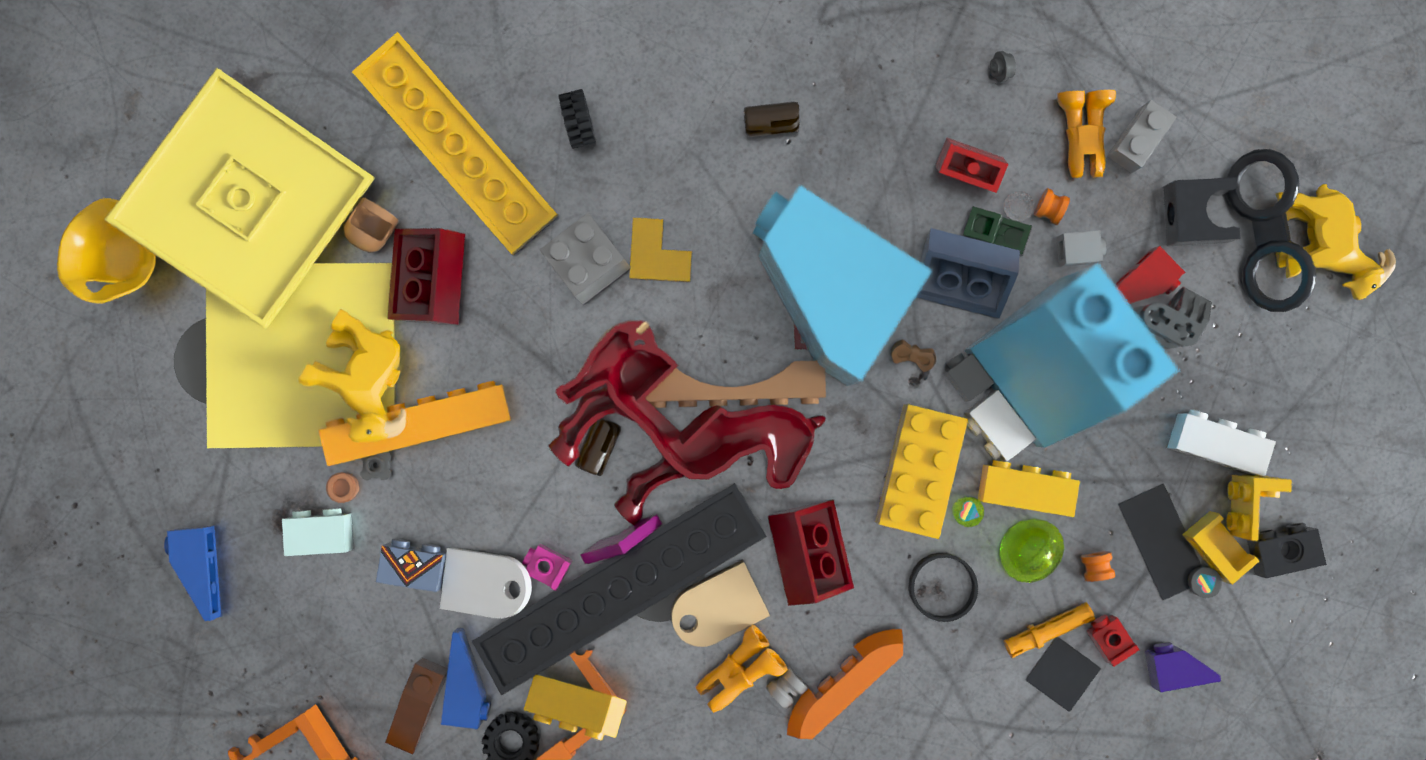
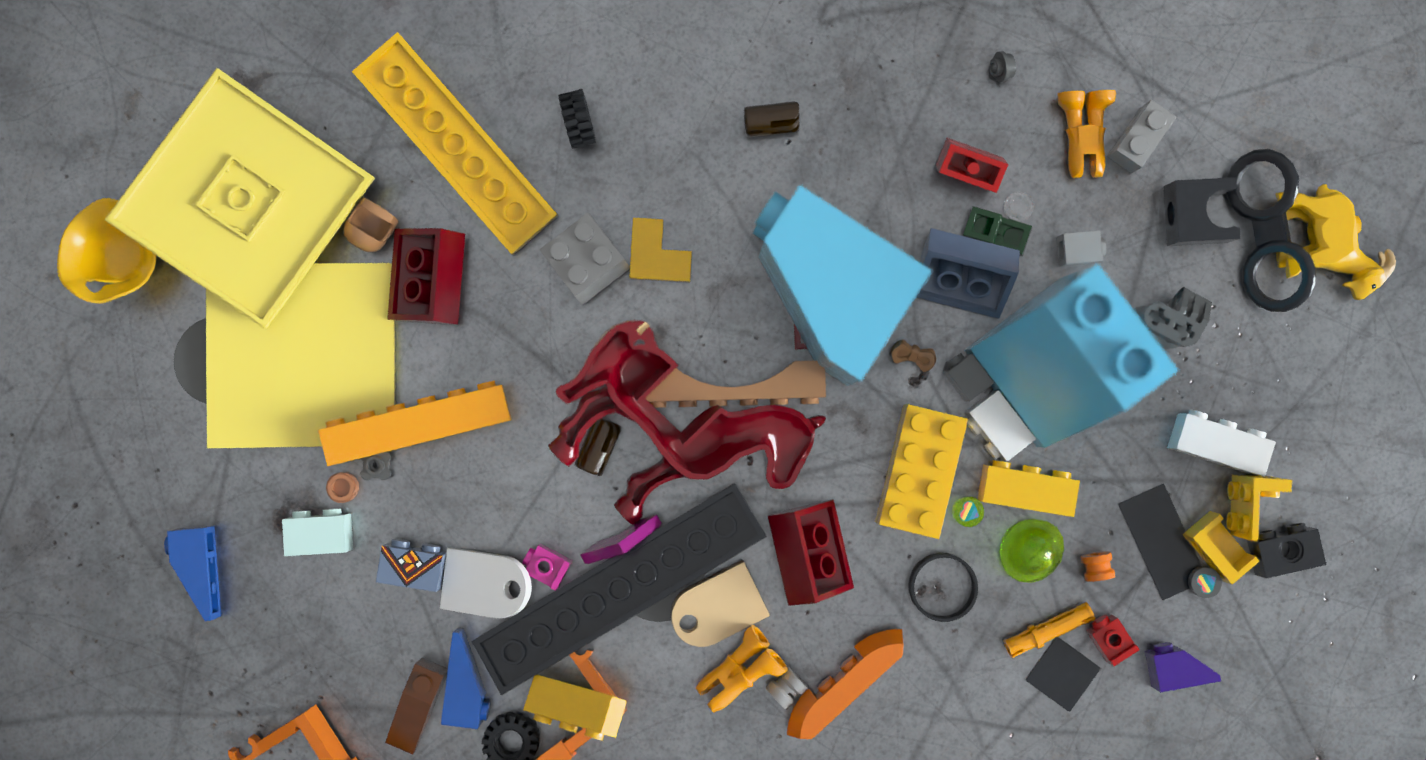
(365, 377): yellow animal -> none
(1052, 206): orange wheel -> none
(1150, 276): red slope -> none

